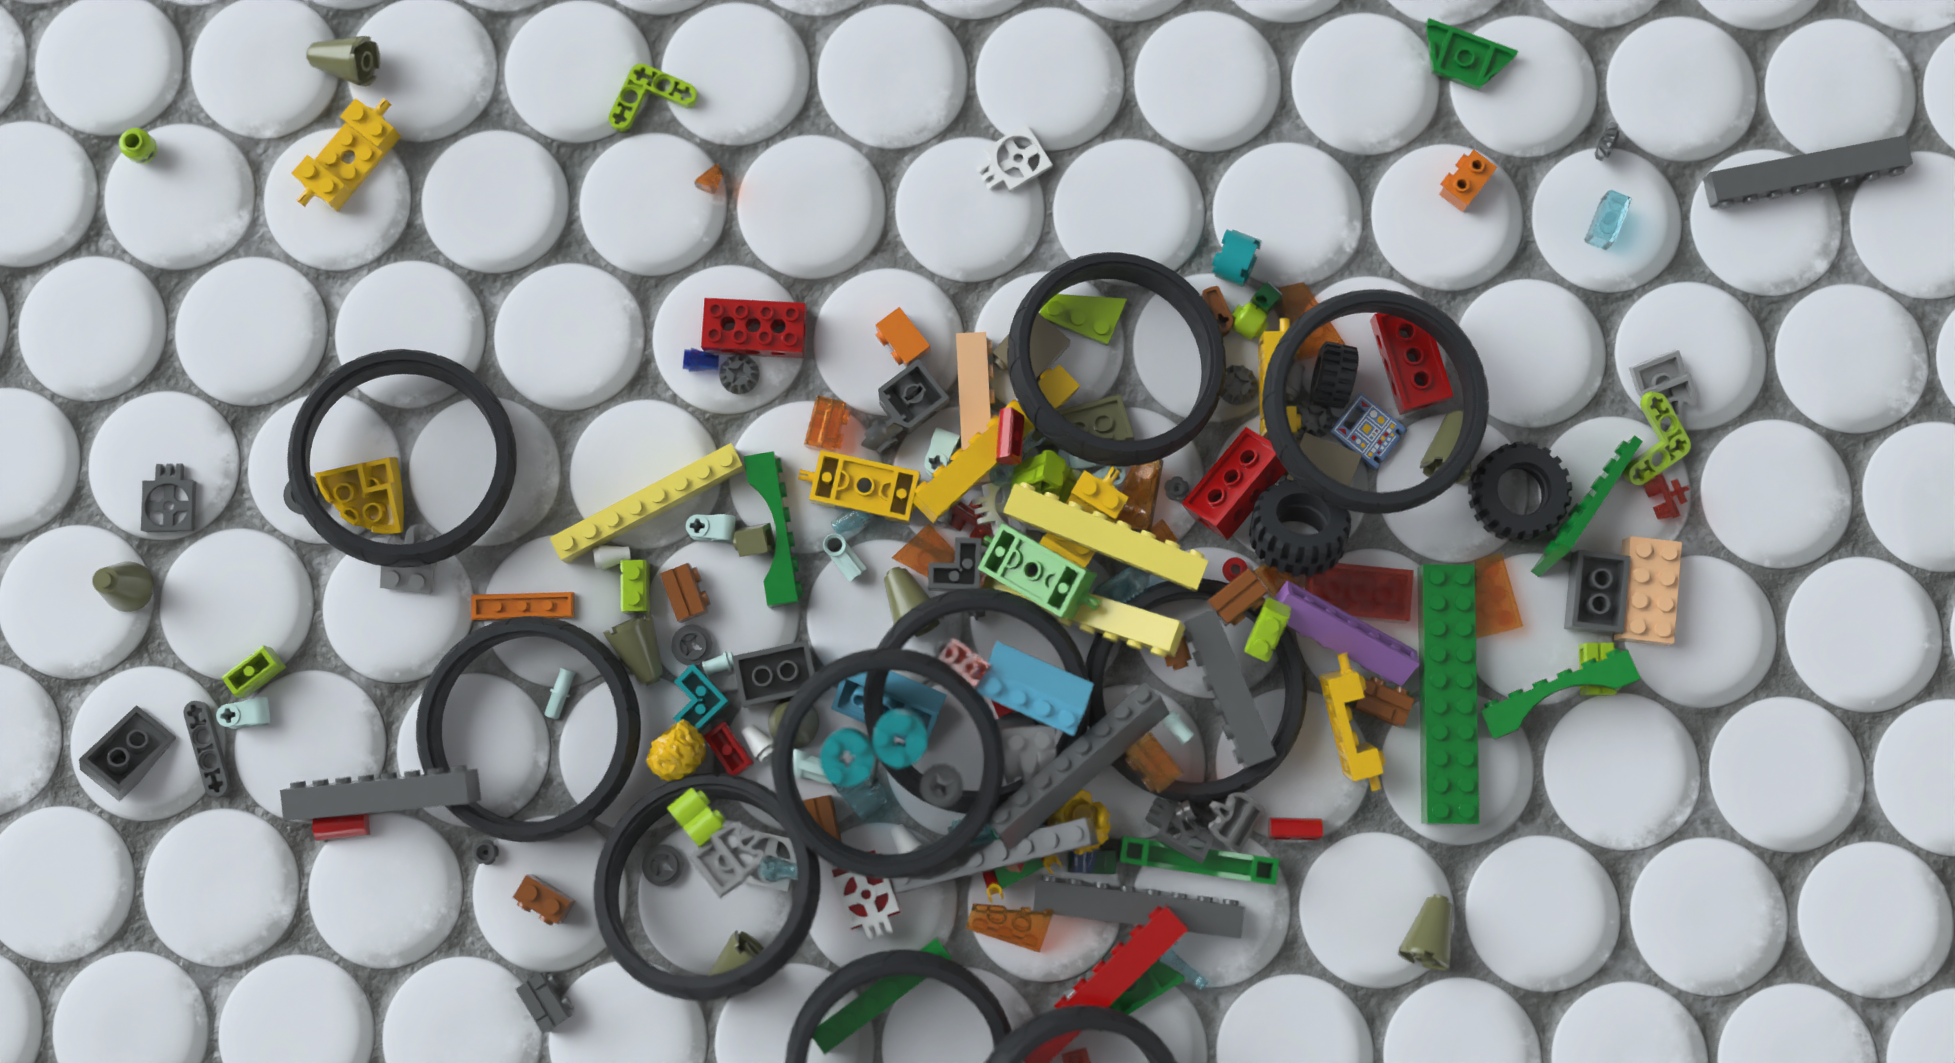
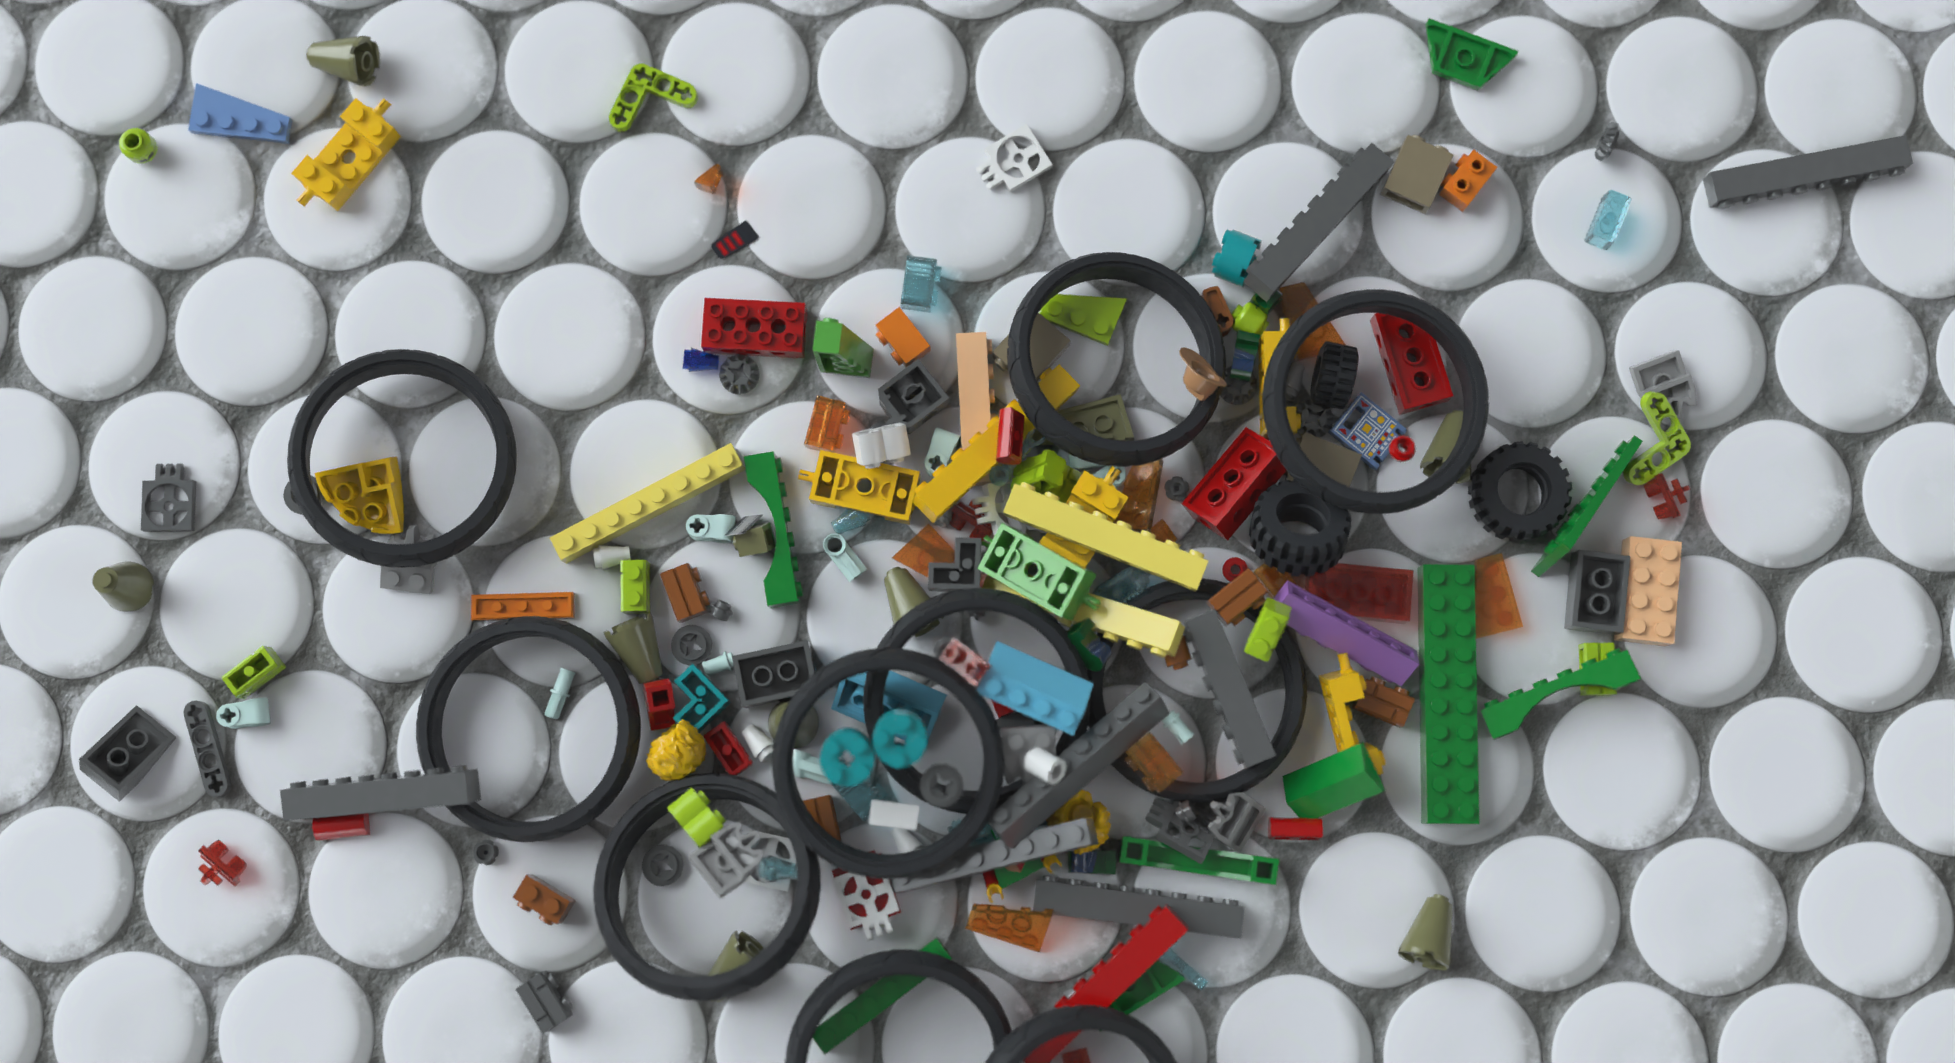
(212, 857): none -> clear red hips
(232, 117): none -> medium blue wing
(659, 703): none -> red brick
(721, 610): none -> dark grey plate
(734, 240): none -> black sticker
(743, 525): none -> sticker
(841, 350): none -> bright green wedge
(881, 444): none -> white brick
(894, 815): none -> white sticker
(919, 284): none -> clear light blue brick
(1045, 765): none -> white brick
(1091, 649): none -> dark green leg
(1199, 375): none -> medium nougat piece
(1244, 355): none -> dark green leg
(1318, 222): none -> dark grey brick
(1332, 783): none -> green slope
(1405, 443): none -> red plate
(1417, 173): none -> dark tan brick

